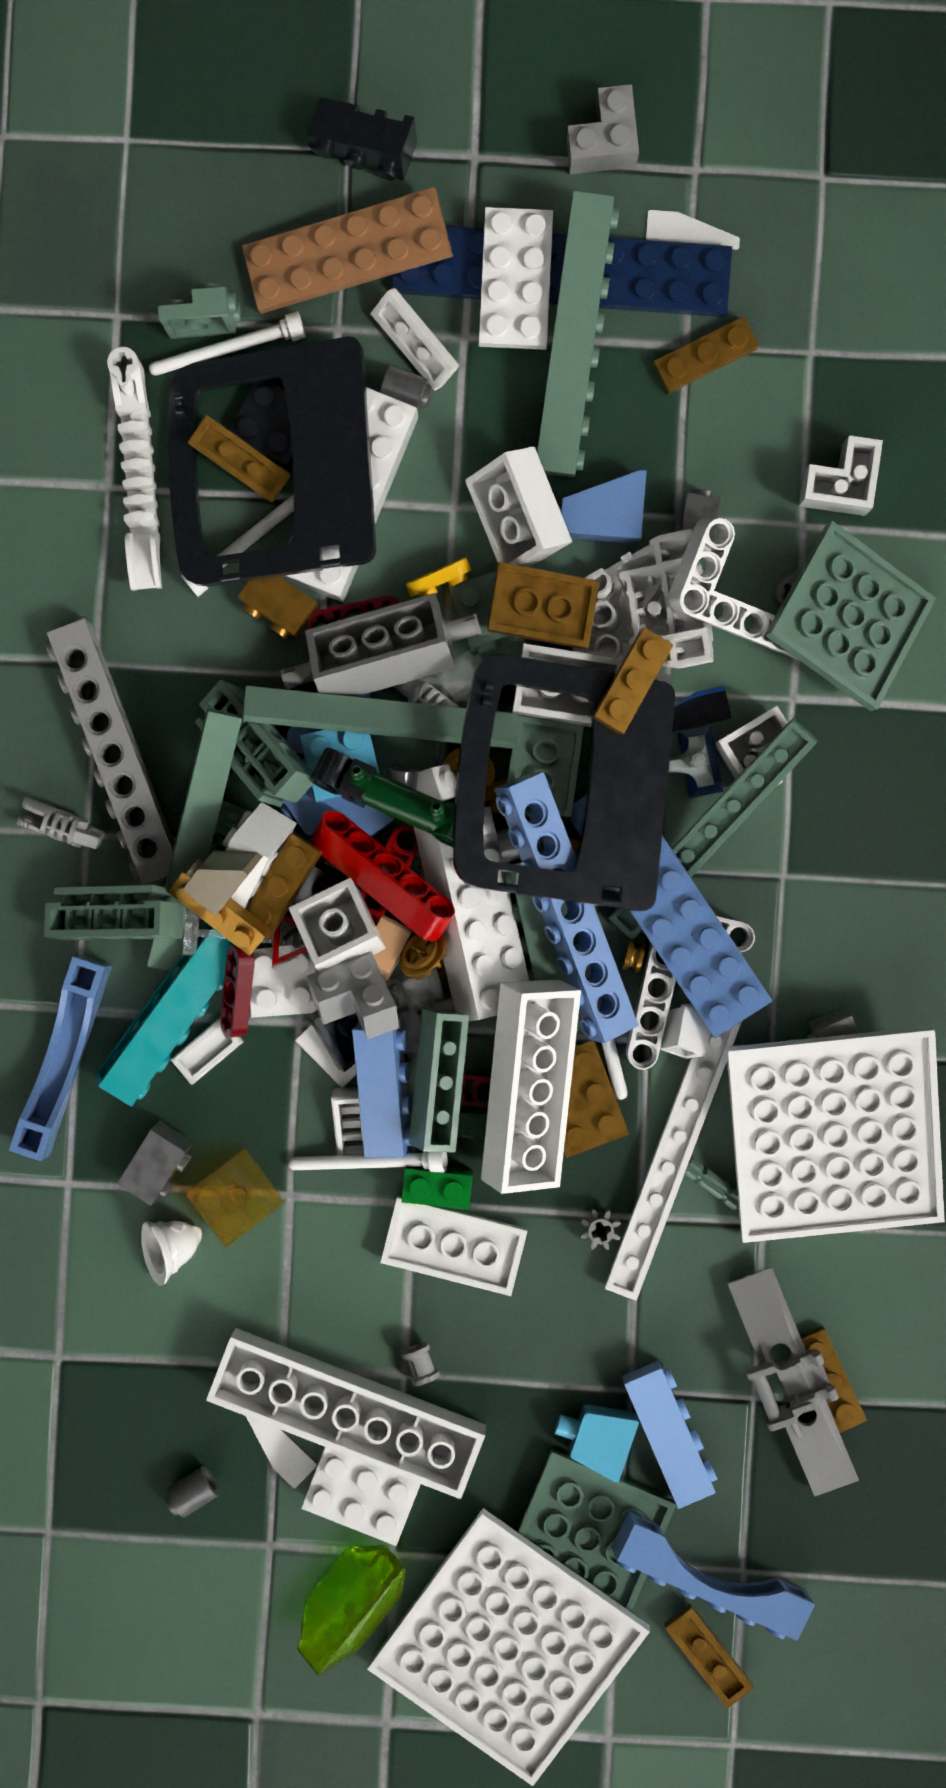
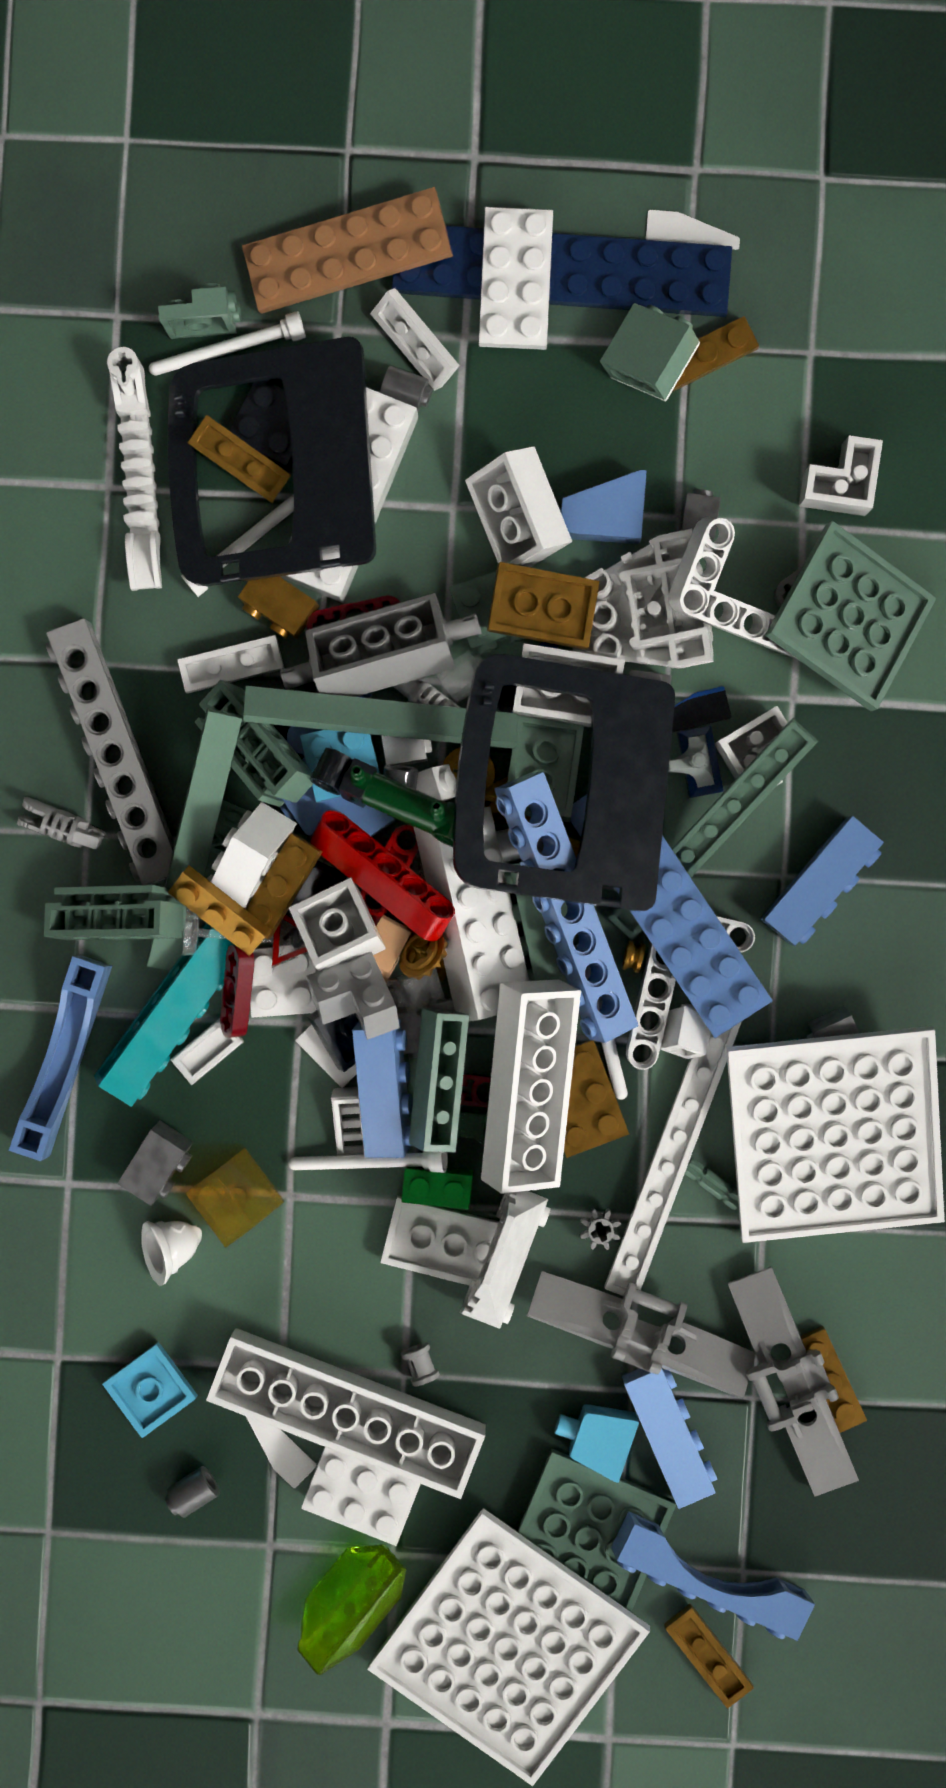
(150, 1389): none -> medium azure plate
(219, 877): dark tan slope -> none
(231, 664): none -> white plate
(363, 138): black wedge -> none
(405, 750): none -> white brick
(452, 573): yellow plate -> none
(491, 1294): none -> white wedge
(575, 331): sand green brick -> none
(611, 140): light grey brick -> none
(632, 681): pearl gold plate -> none
(638, 1343): none -> light grey piece
(650, 351): none -> sand green piece
(822, 880): none -> medium blue brick

